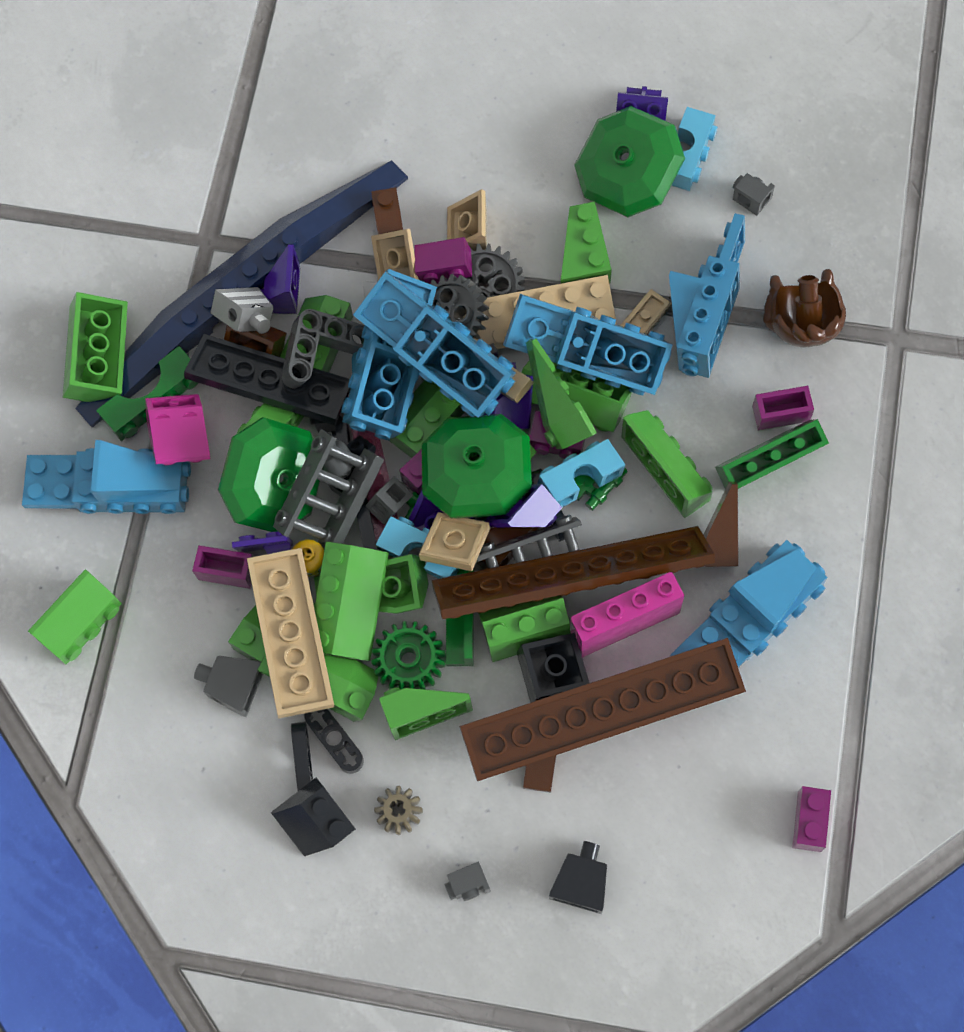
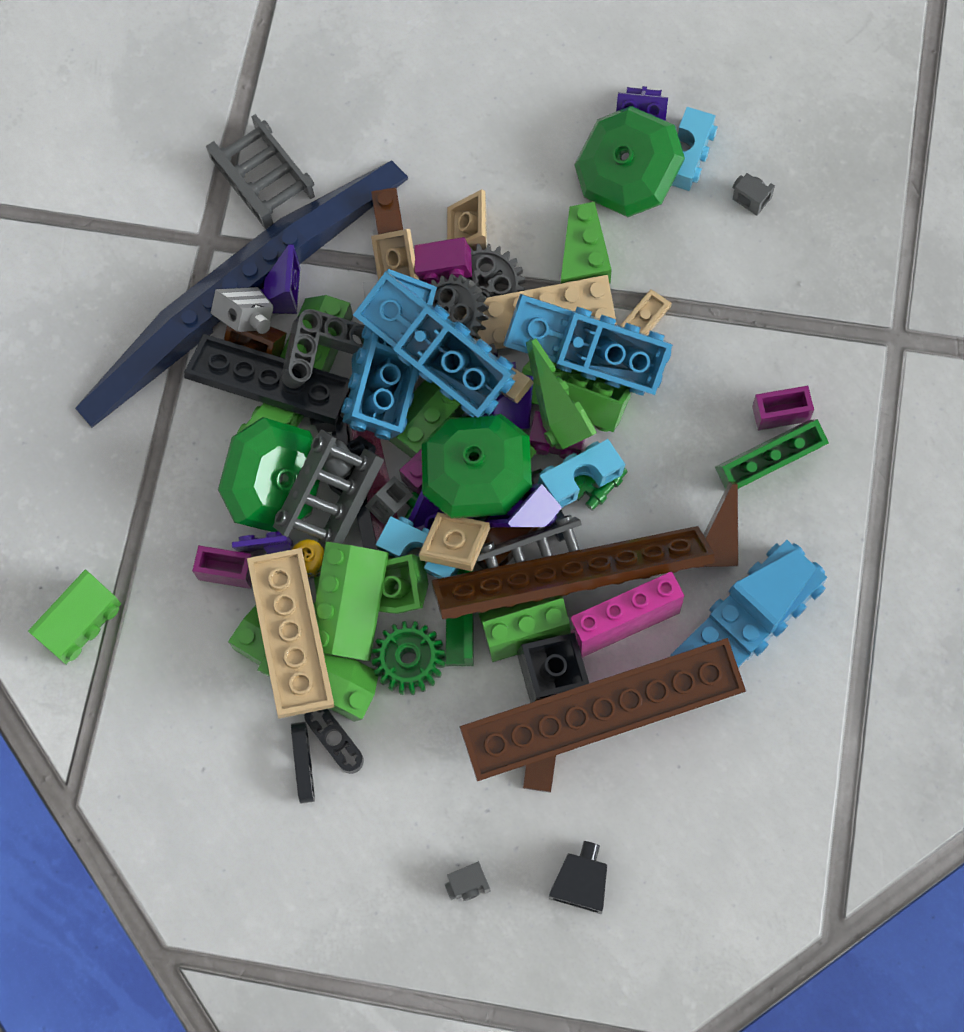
(95, 348): bright green slope -> none
(106, 481): dark azure wedge -> none
(128, 414): green arch -> none
(177, 429): dark pink slope -> none
(231, 682): dark grey torso -> none
(250, 191): none -> dark grey fence
(313, 819): black slope -> none
(389, 815): dark tan gear -> none
(419, 709): bright green slope -> none
(666, 462): bright green slope -> none
(706, 302): dark azure wedge -> none
(805, 312): reddish brown piece -> none
(811, 819): magenta piece -> none

